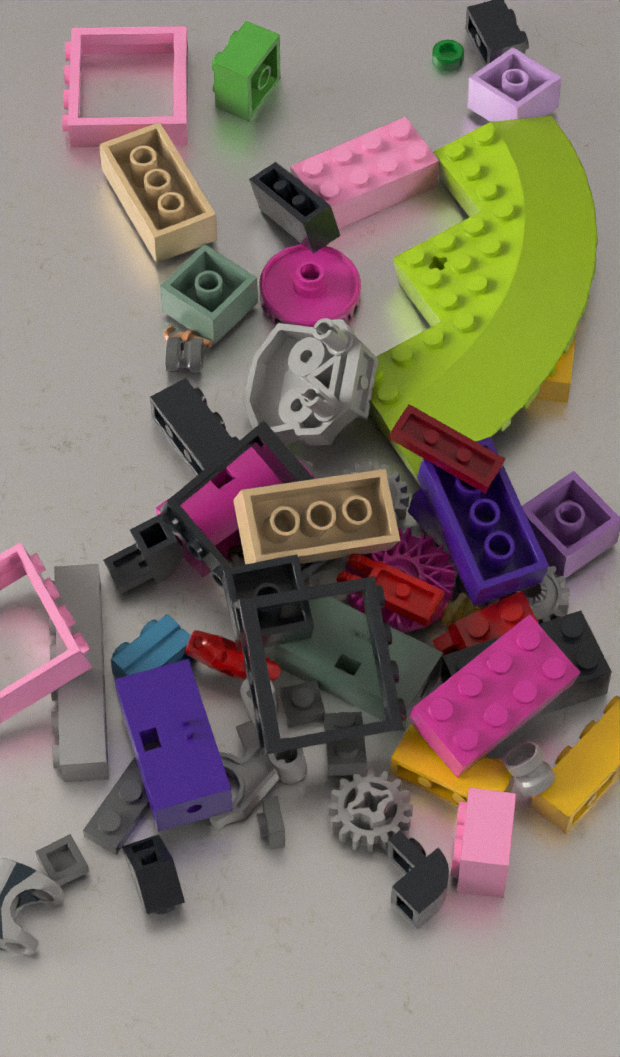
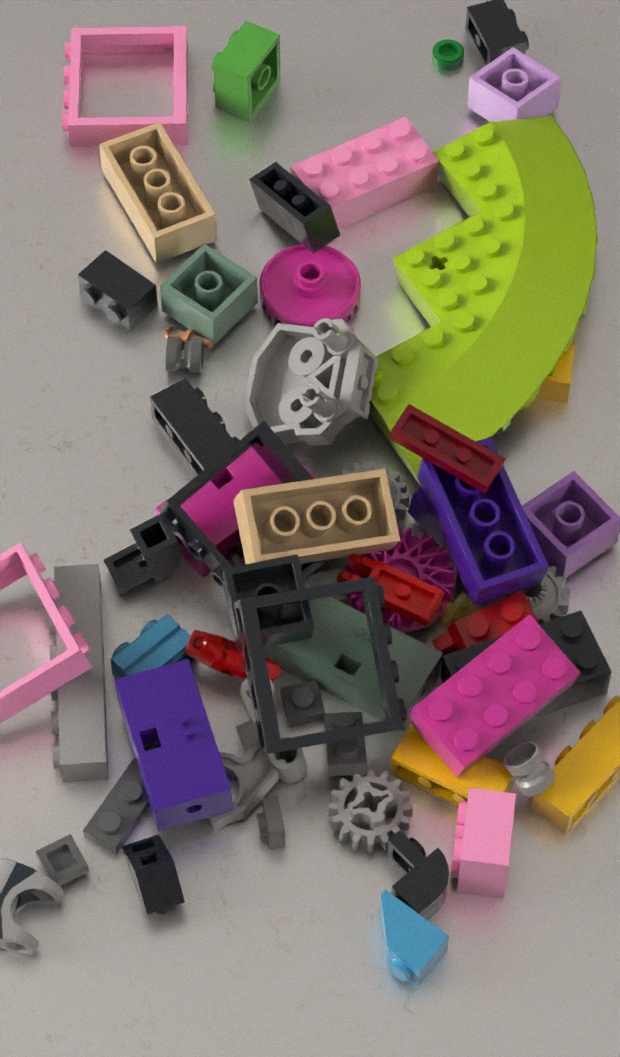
(117, 290): none -> black brick
(410, 940): none -> dark azure slope

